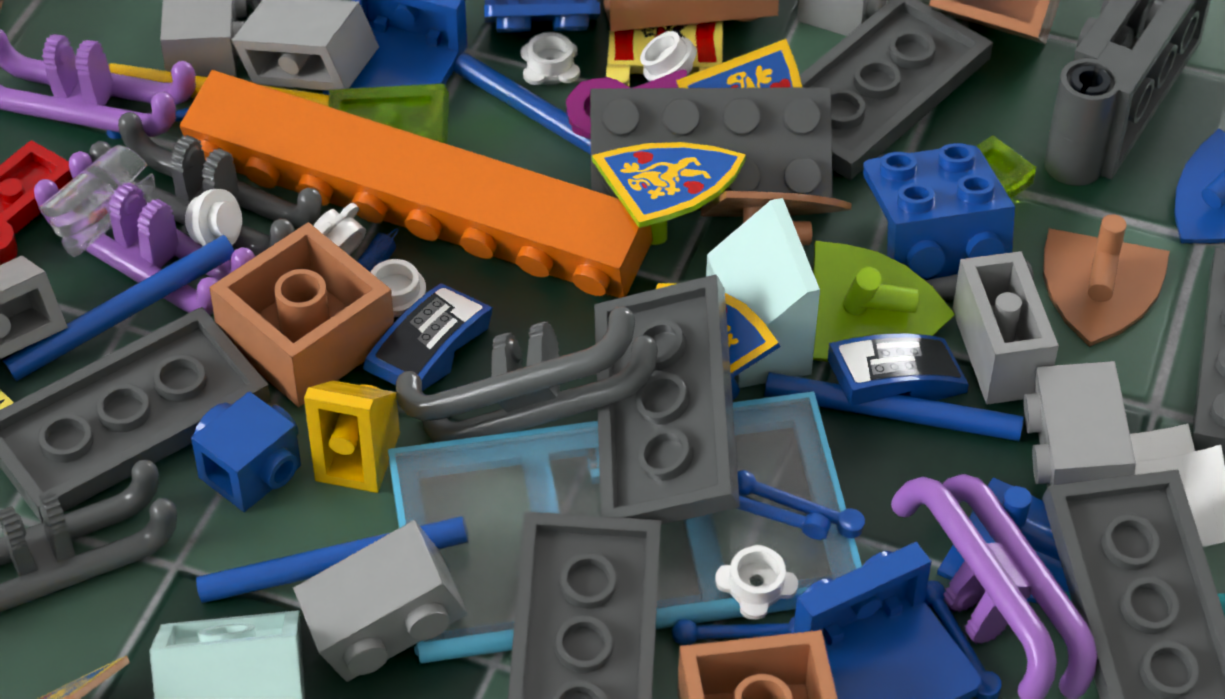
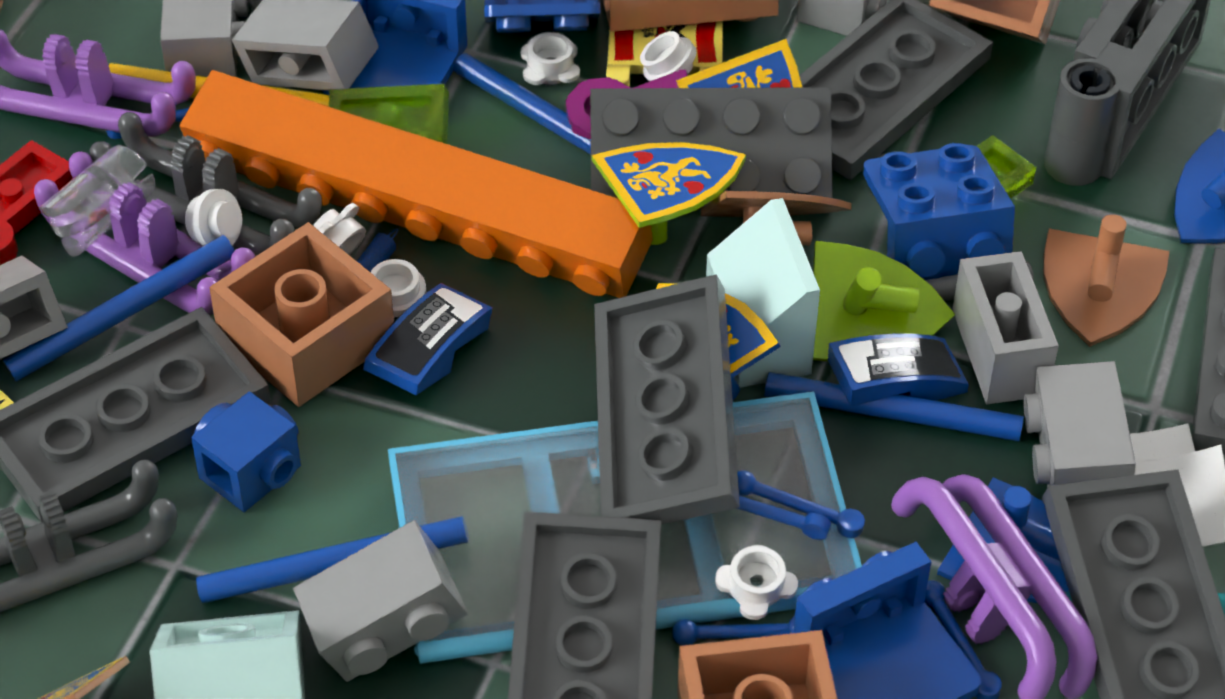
(351, 433): yellow slope -> none
(533, 392): dark grey piece -> none

